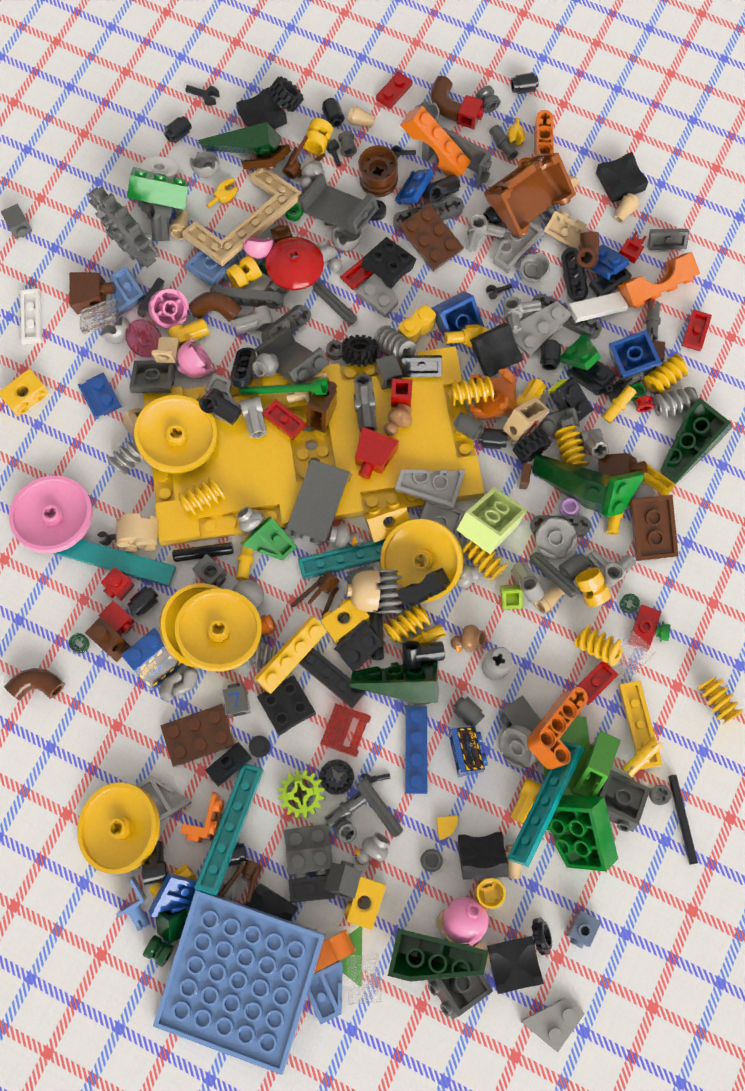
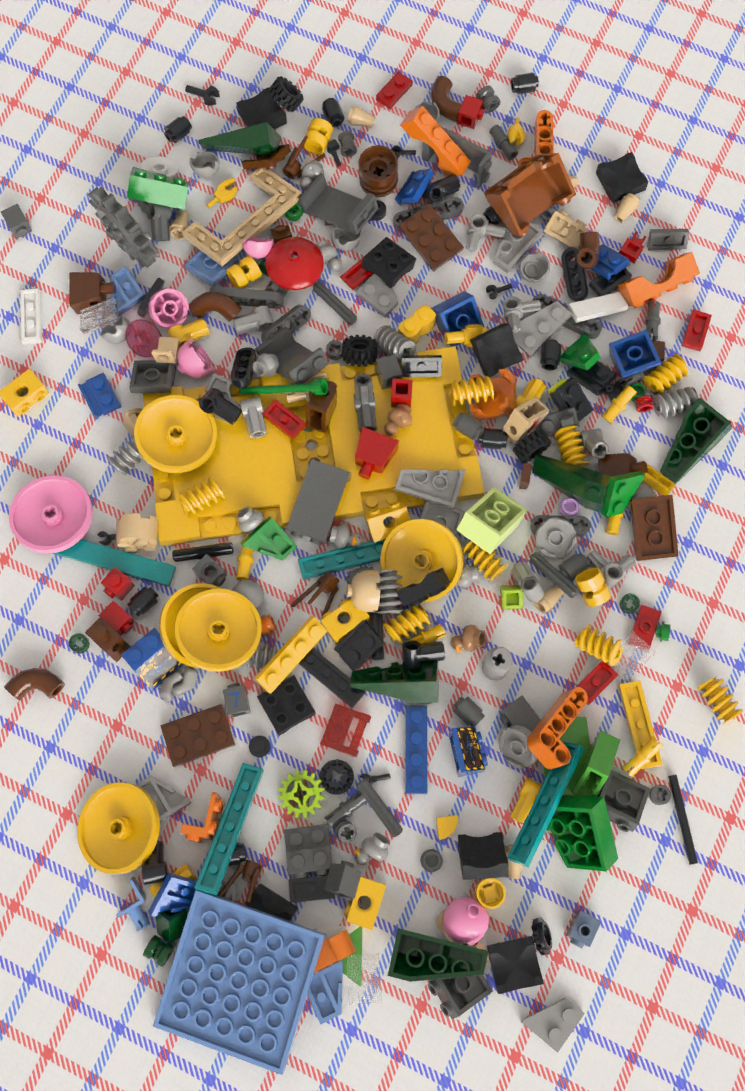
(228, 764): black plate -> none

